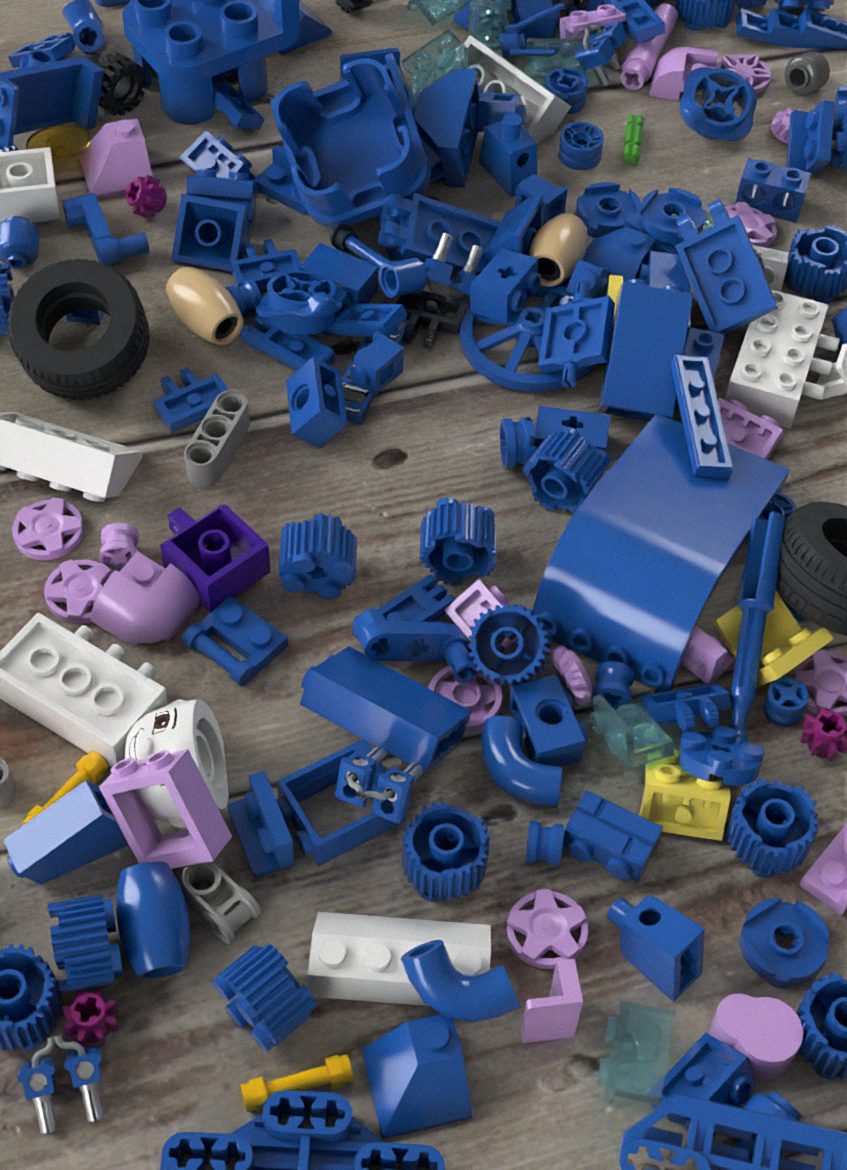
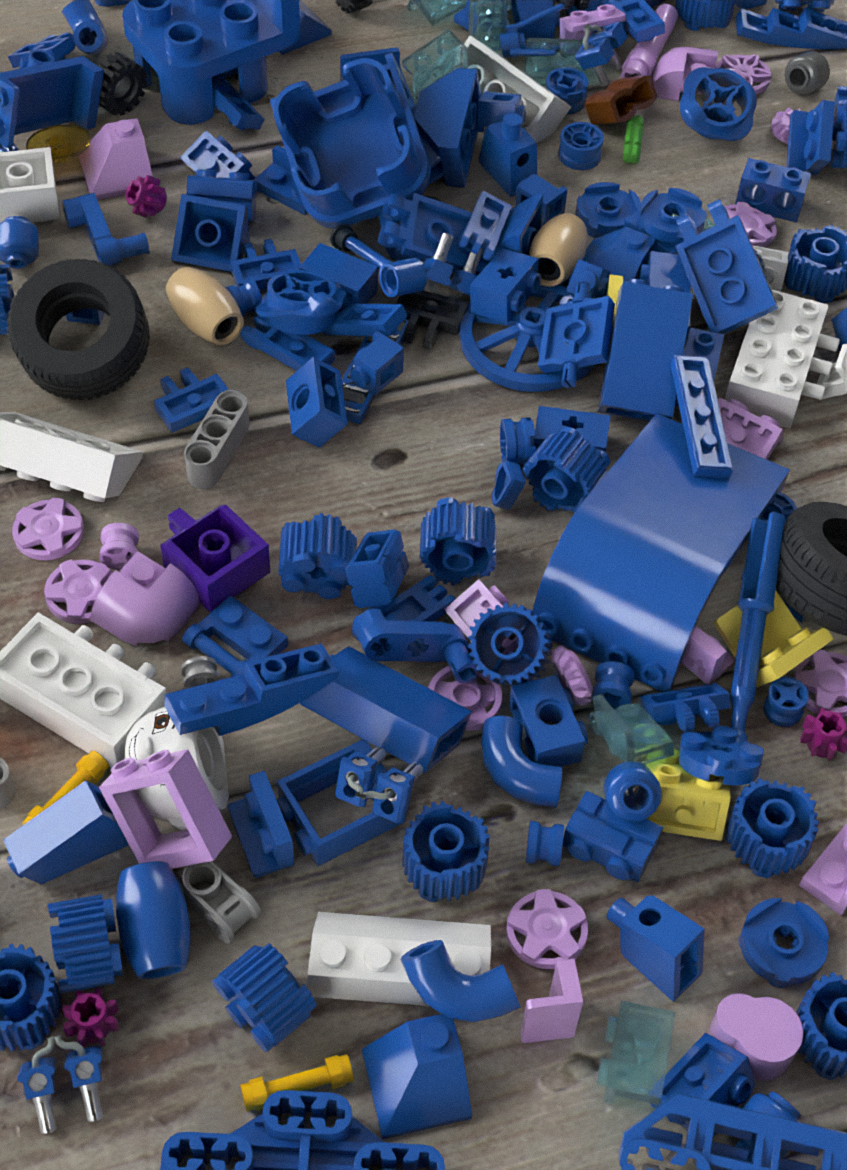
(199, 671): none -> light grey bush
(263, 691): none -> blue slope
(377, 569): none -> blue brick
(485, 224): none -> blue hinge
(508, 484): none -> blue tile
(621, 100): none -> reddish brown brick
(635, 804): none -> blue head

